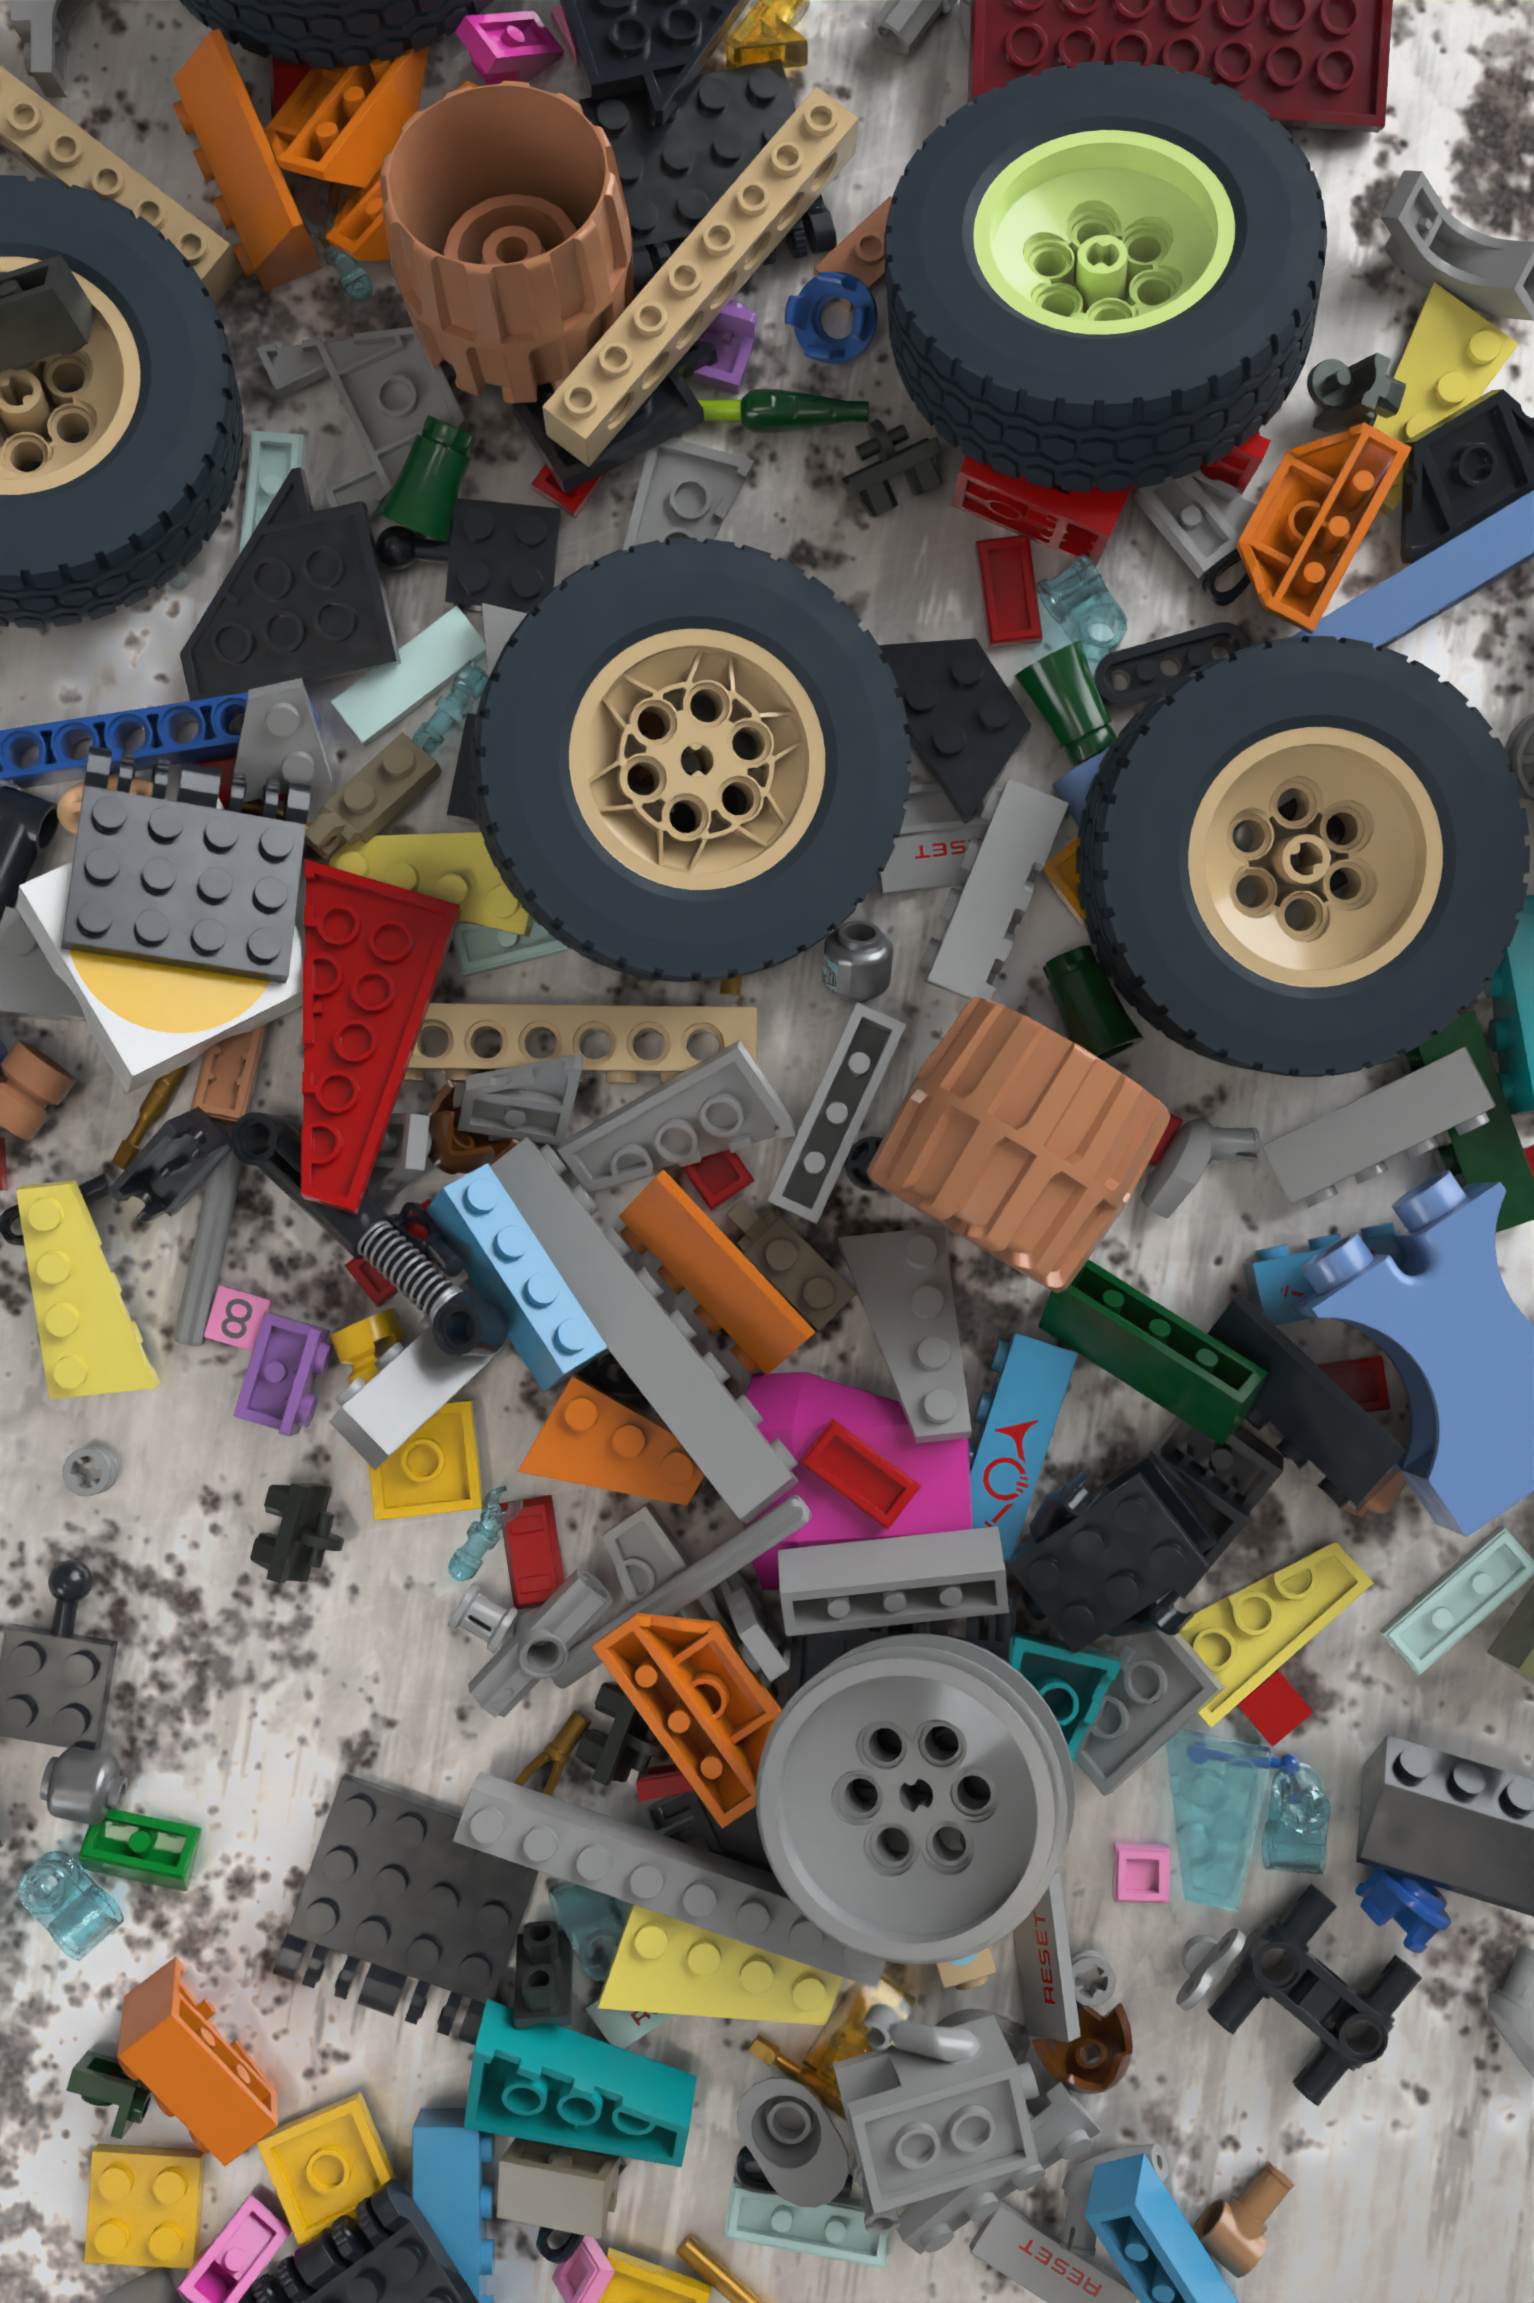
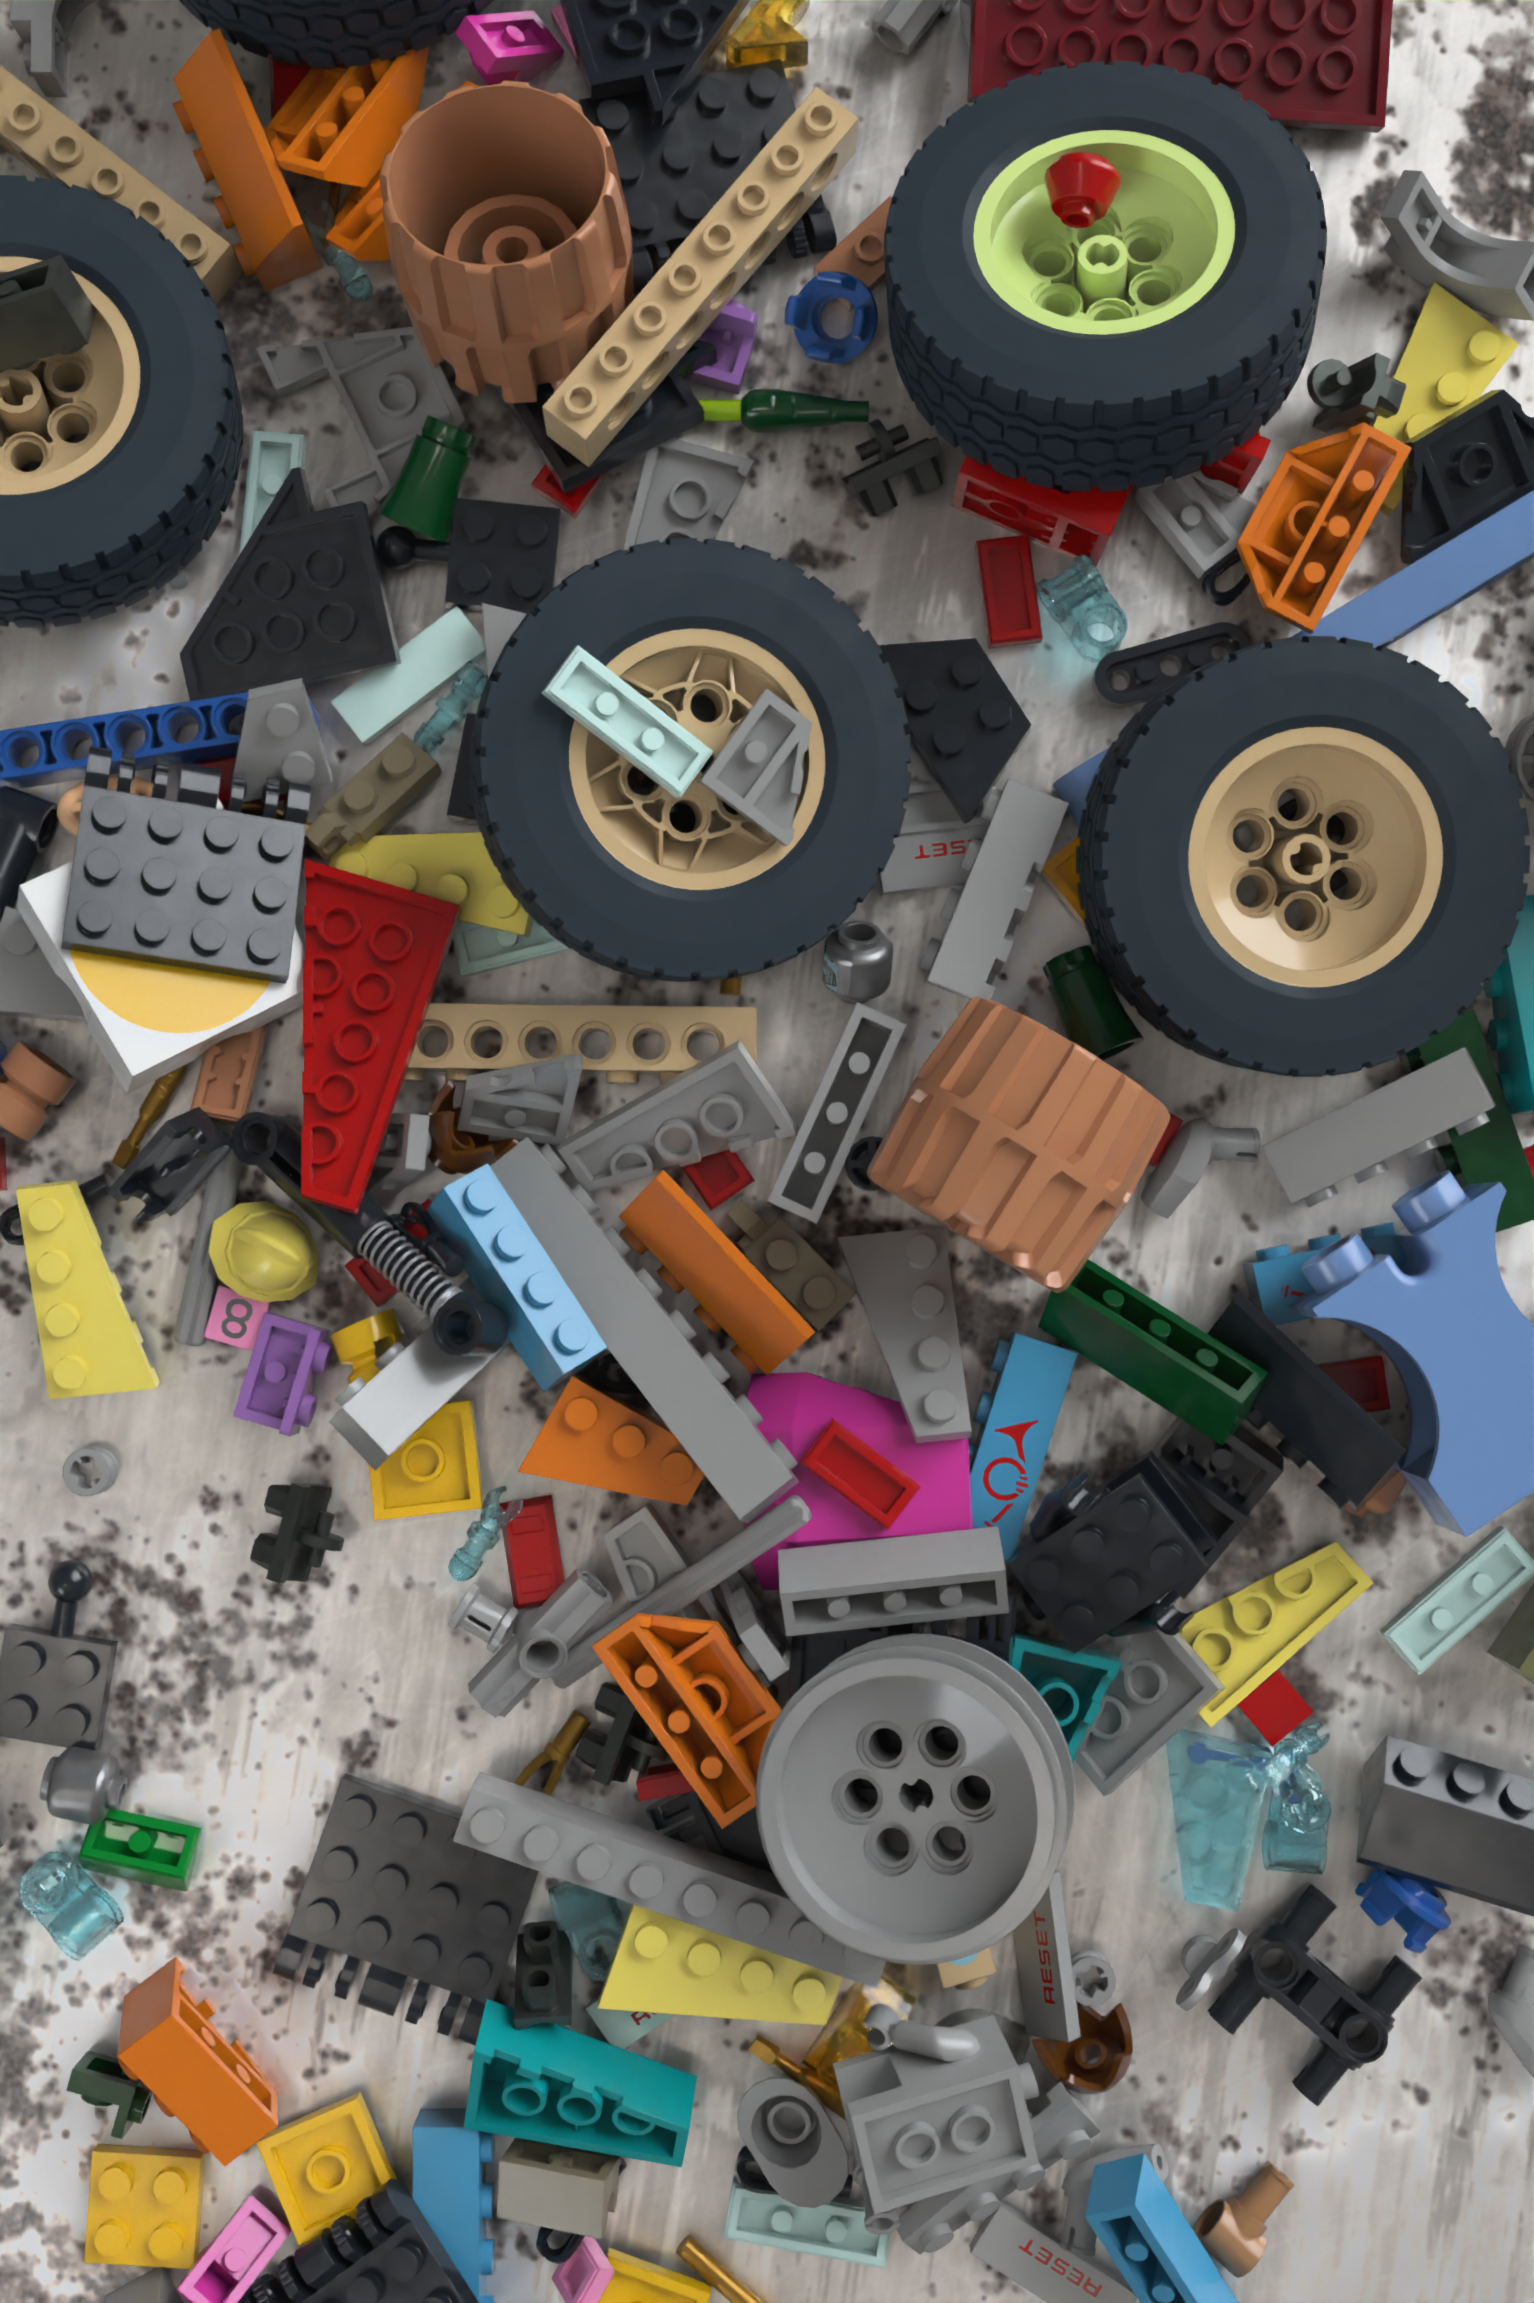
(263, 1252): none -> light yellow piece
(627, 722): none -> light aqua tile
(762, 766): none -> light grey wing
(1069, 702): dark green plant -> none
(1081, 188): none -> red cone
(1141, 1873): bright pink tile -> none
(1288, 1757): none -> clear light blue piece

